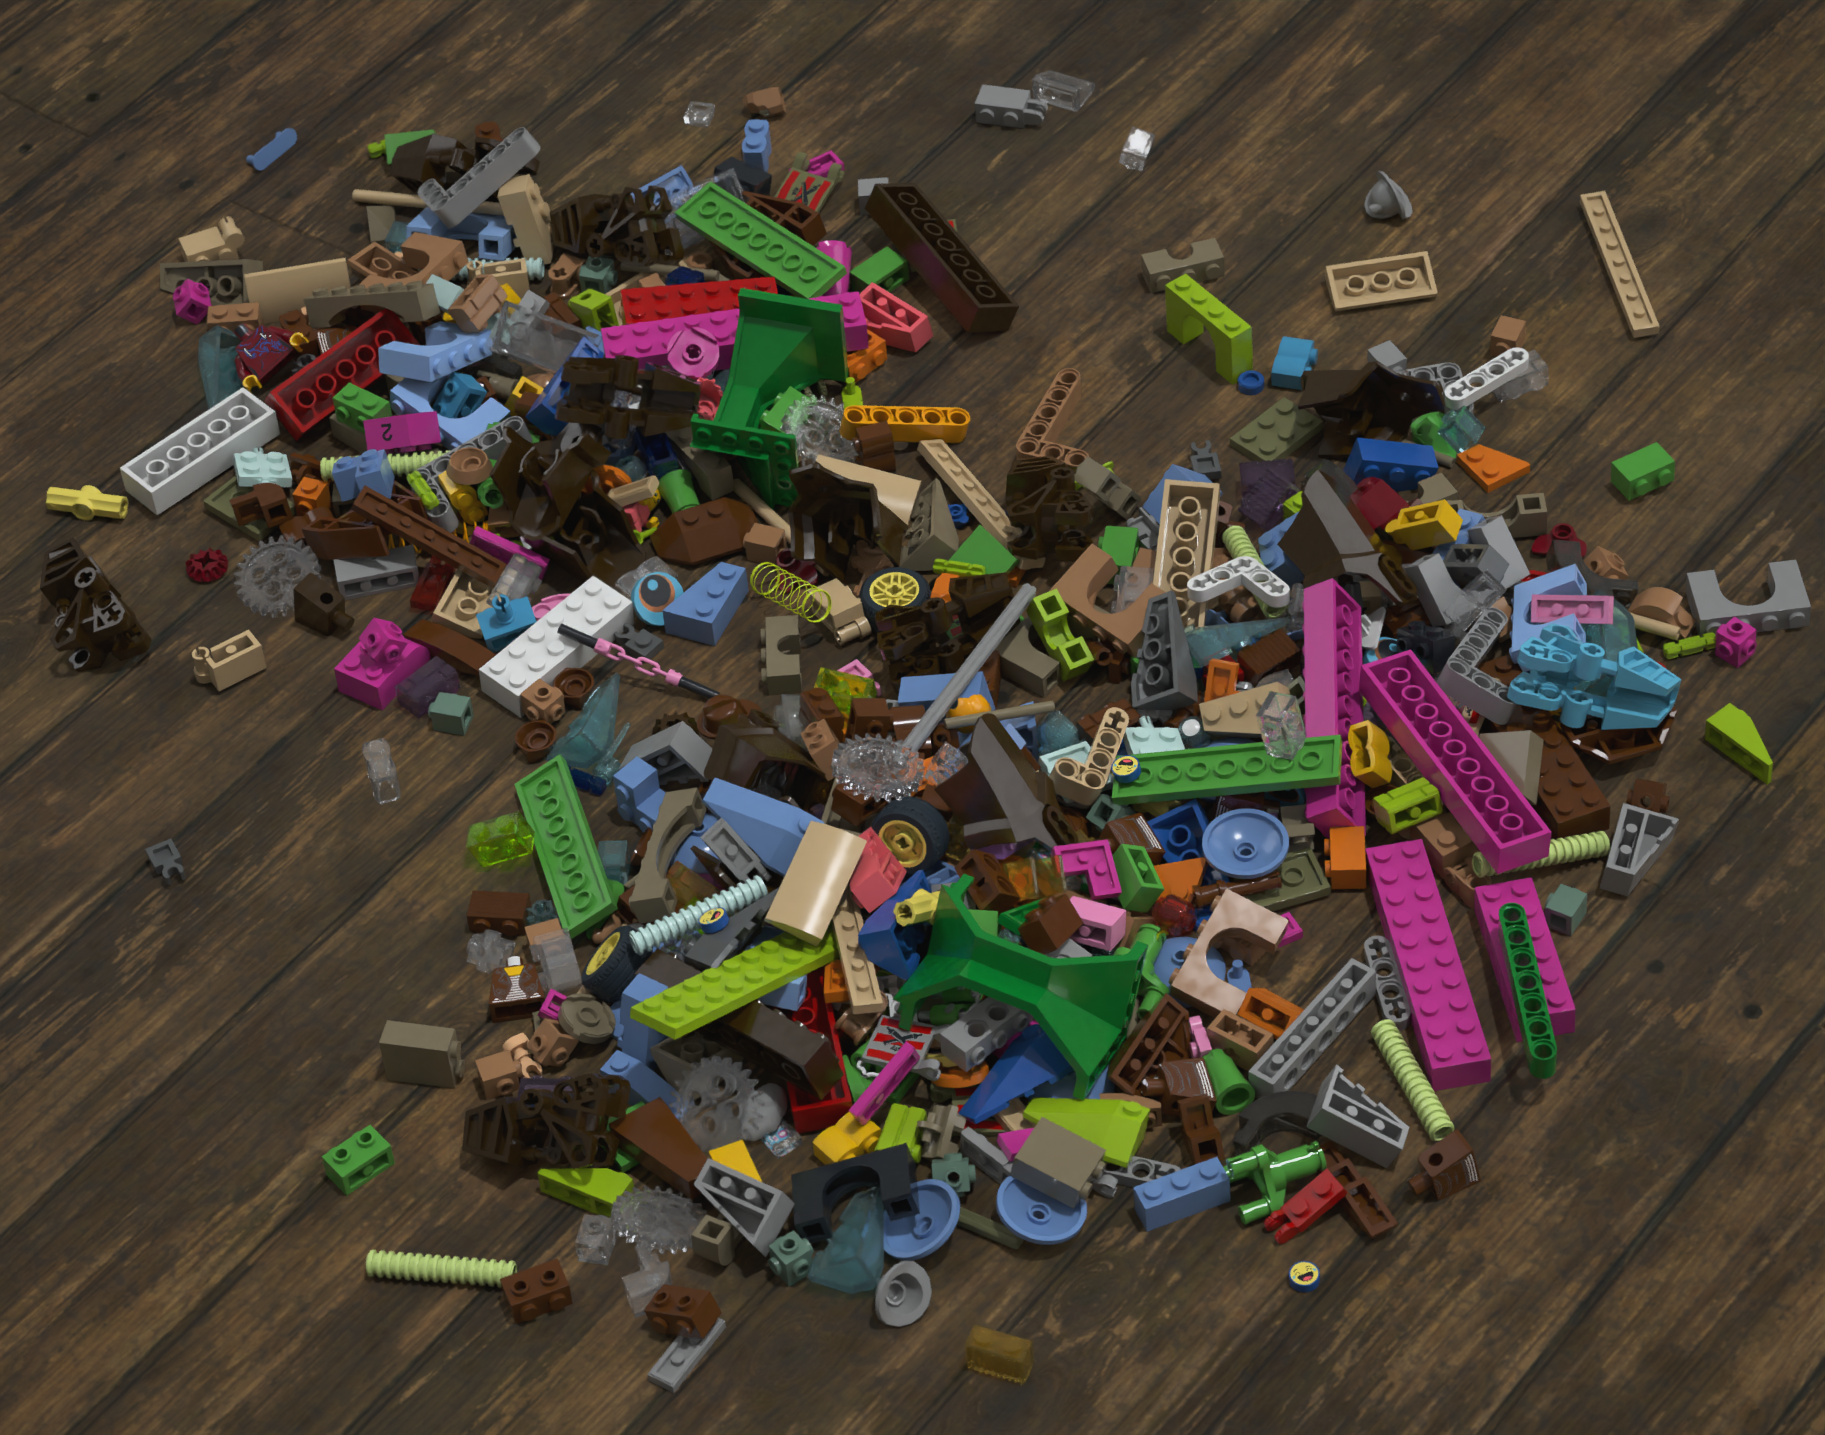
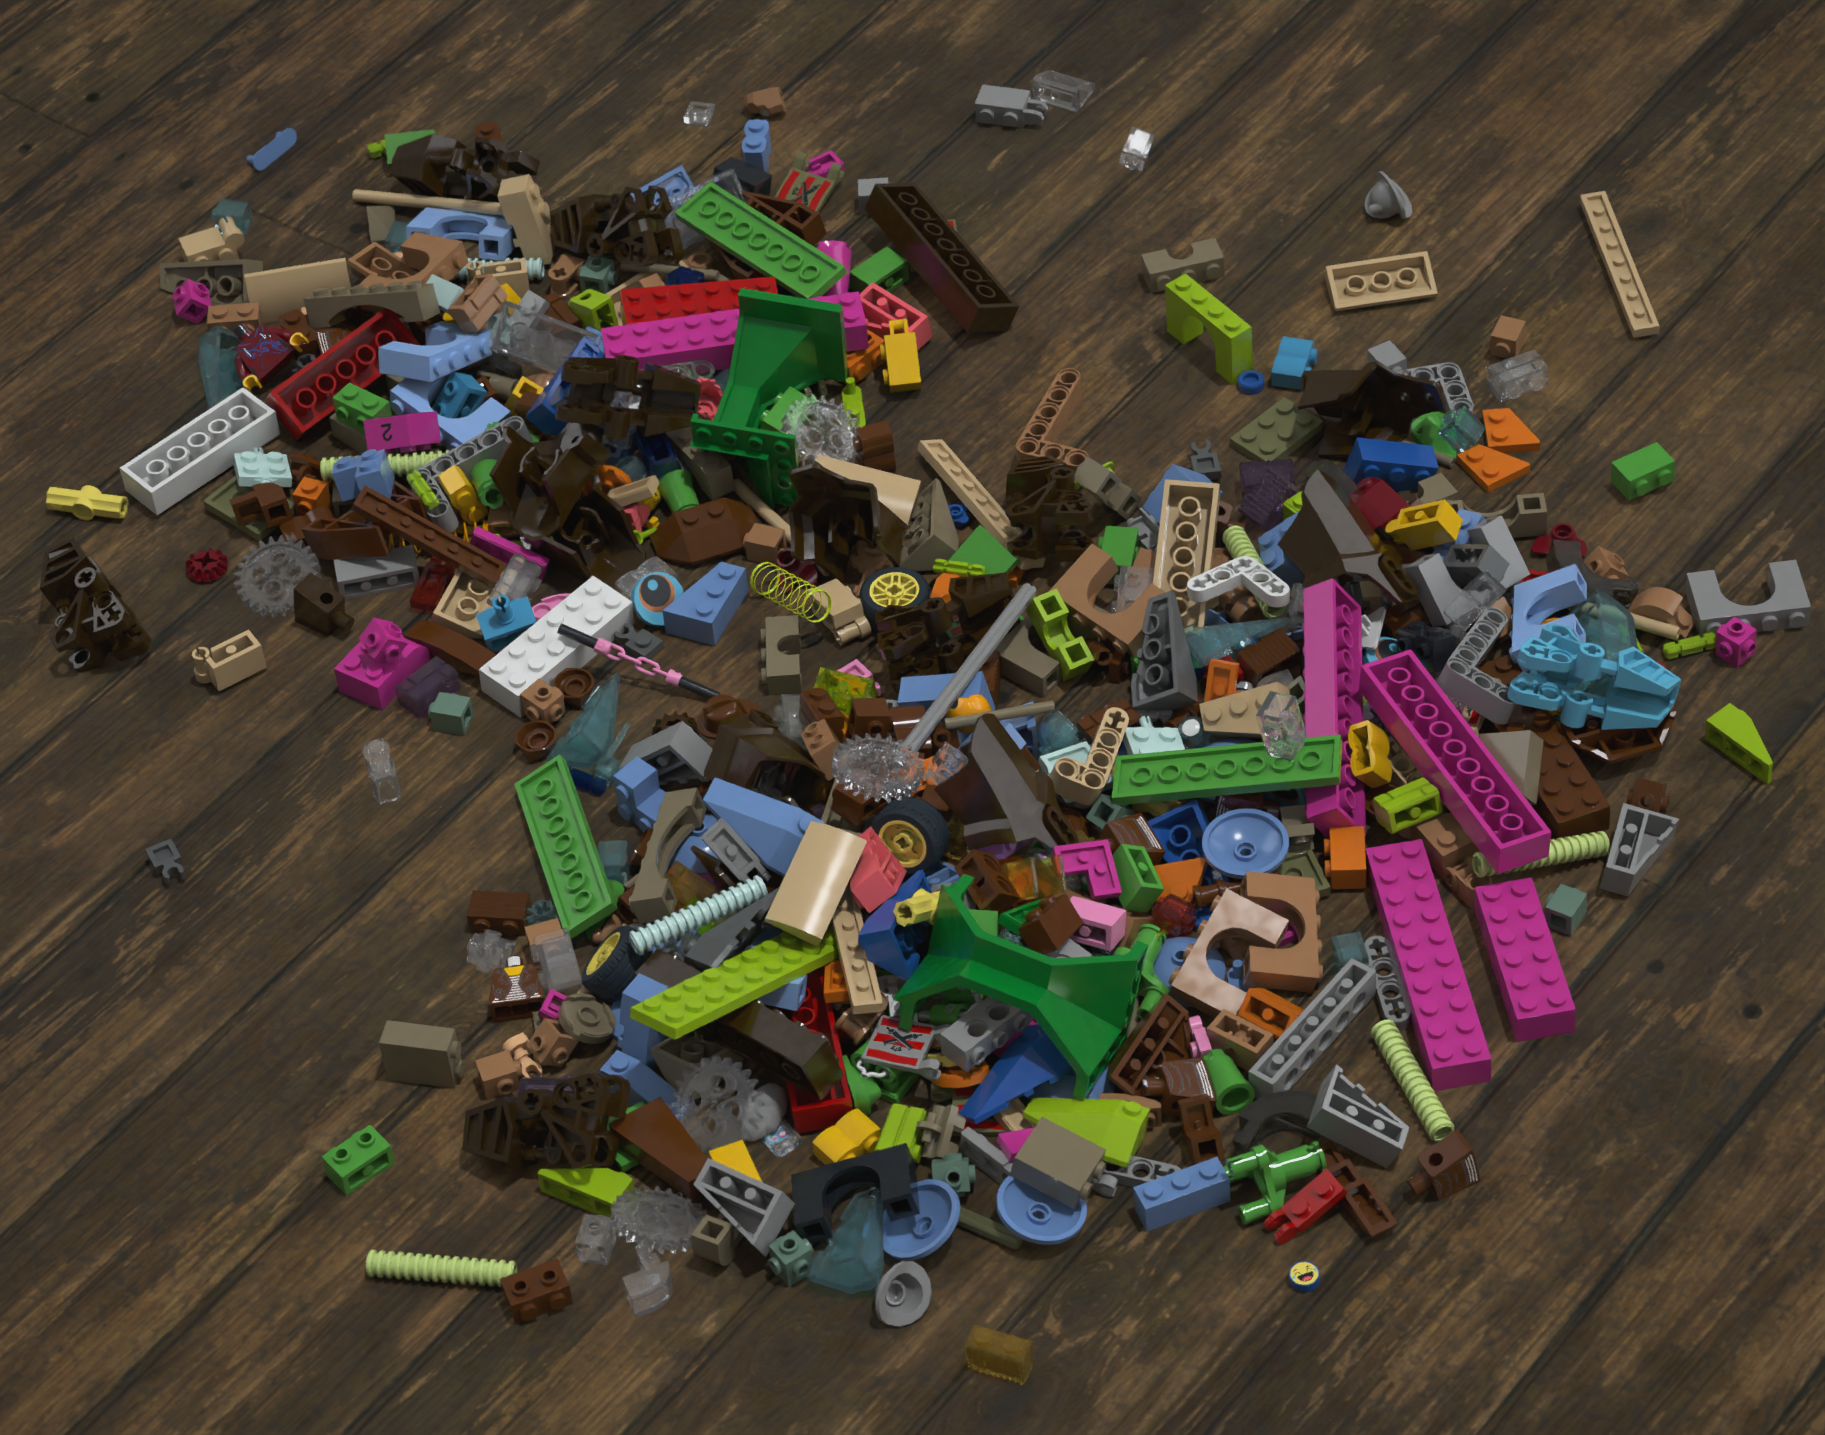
(235, 209): none -> clear light blue brick
(469, 466): medium nougat hat -> none
(481, 180): light grey beam -> none
(500, 839): clear neon green brick -> none
(682, 1311): reddish brown brick -> none
(682, 1358): light grey tile -> none
(689, 340): dark pink plate -> none
(713, 920): tile -> none
(884, 1083): dark pink tile -> none
(901, 358): none -> yellow brick
(909, 423): light orange beam -> none
(1126, 769): tile -> none
(1292, 967): none -> medium nougat arch
(1347, 947): none -> clear light blue brick
(1507, 432): none -> orange wing
(1511, 363): white beam -> none
(1527, 991): green beam -> none
(1587, 608): bright pink plate -> none

